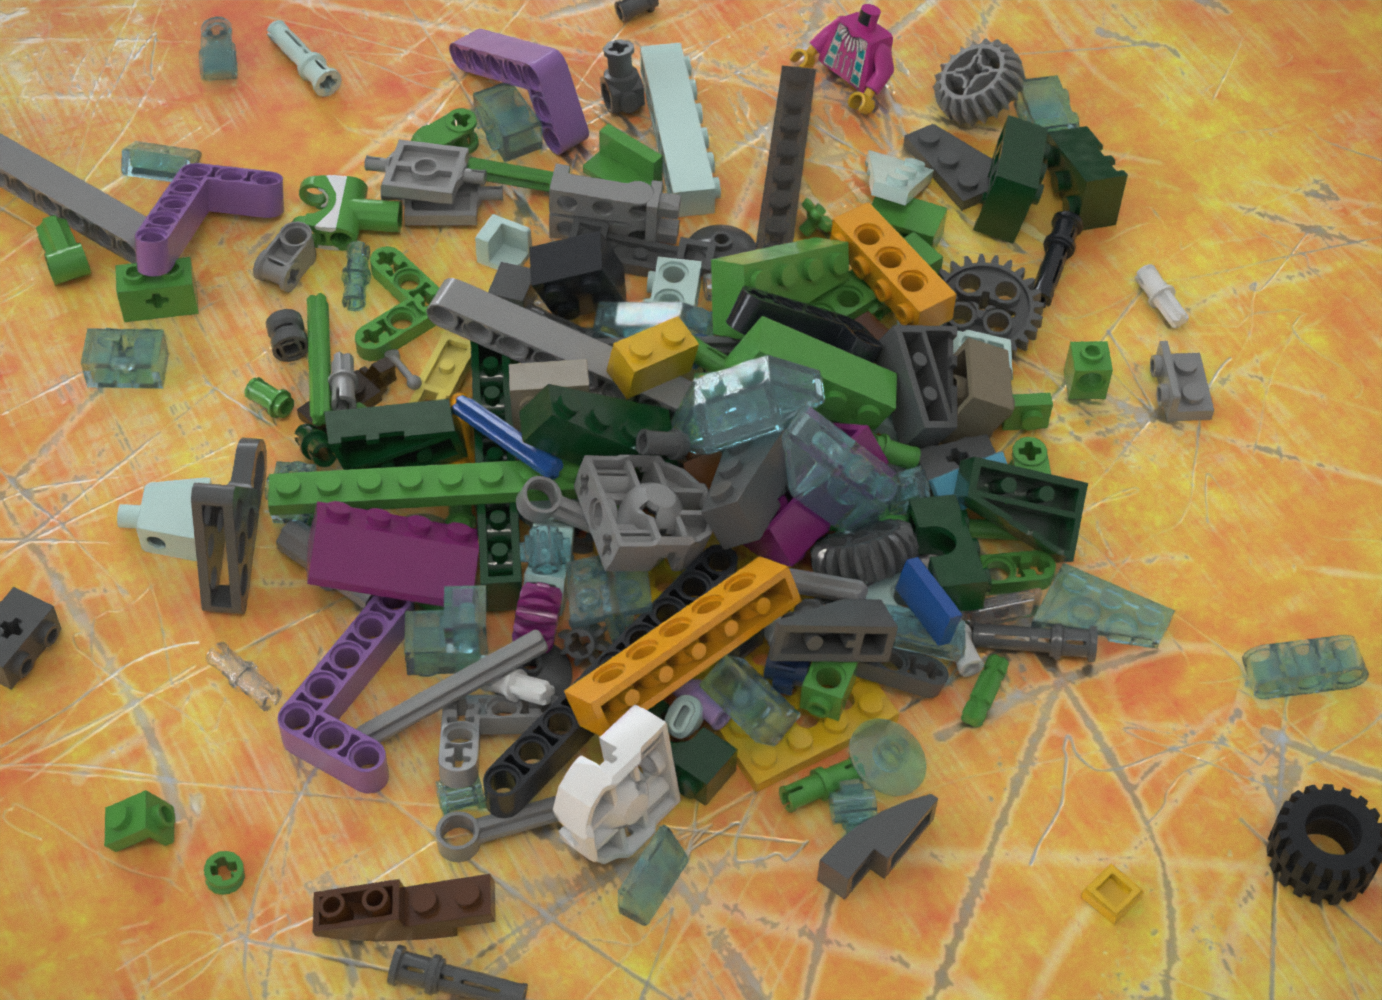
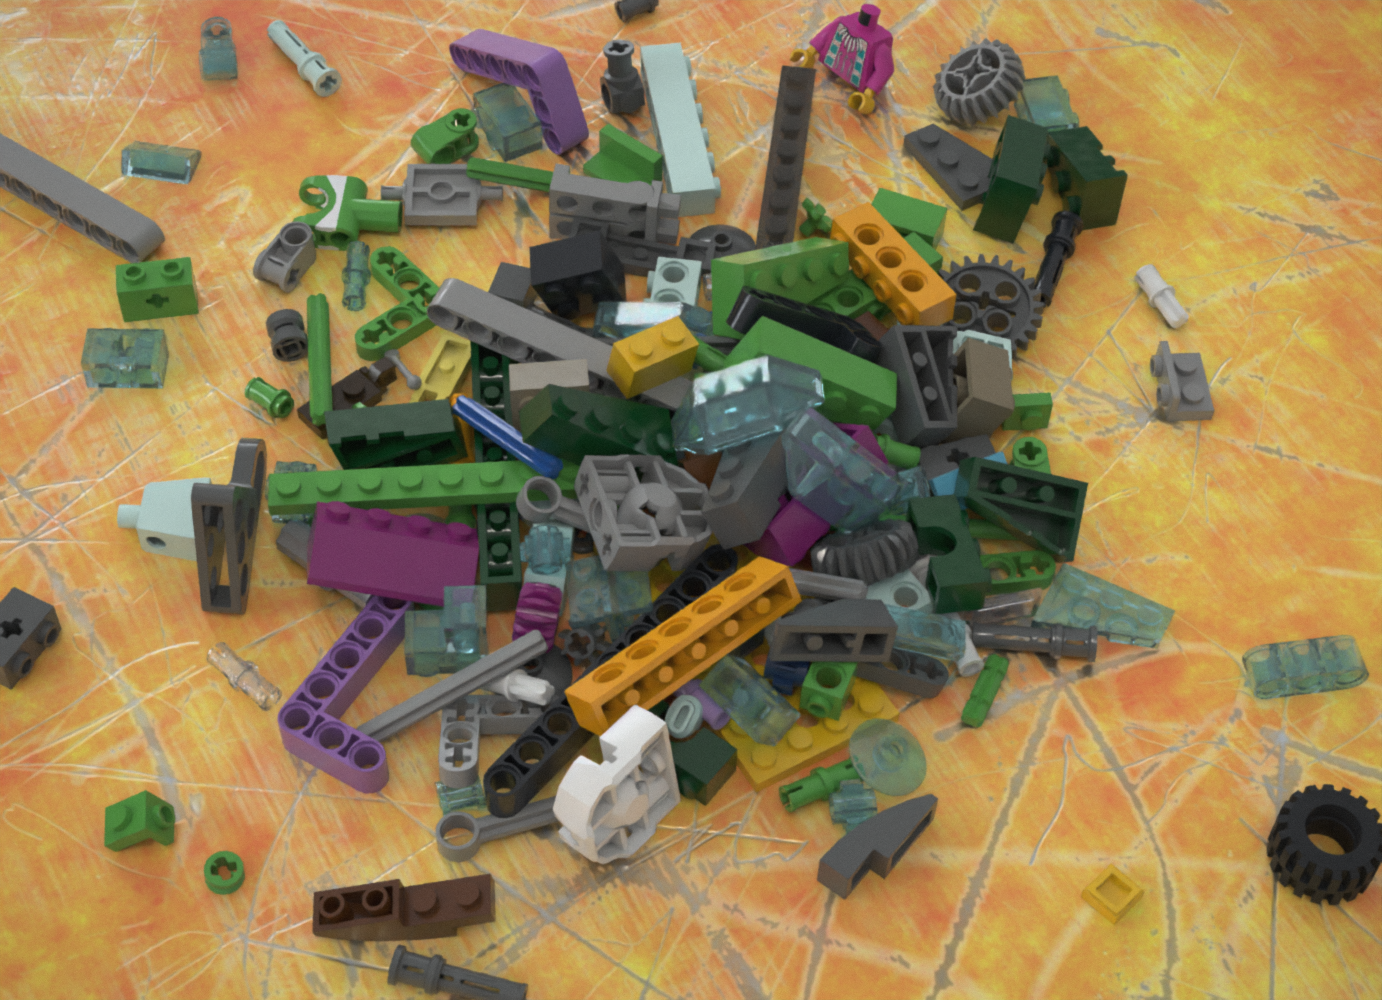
(62, 254): bright green piece -> none
(189, 199): medium lavender beam -> none
(314, 445): dark green pin -> none
(343, 382): light grey axle -> none
(425, 171): light grey plate -> none
(502, 242): light aqua panel -> none
(652, 877): clear light blue slope -> none
(672, 443): dark grey pin -> none
(896, 178): light aqua wing -> none
(928, 601): blue tile -> none
(1088, 370): bright green brick -> none

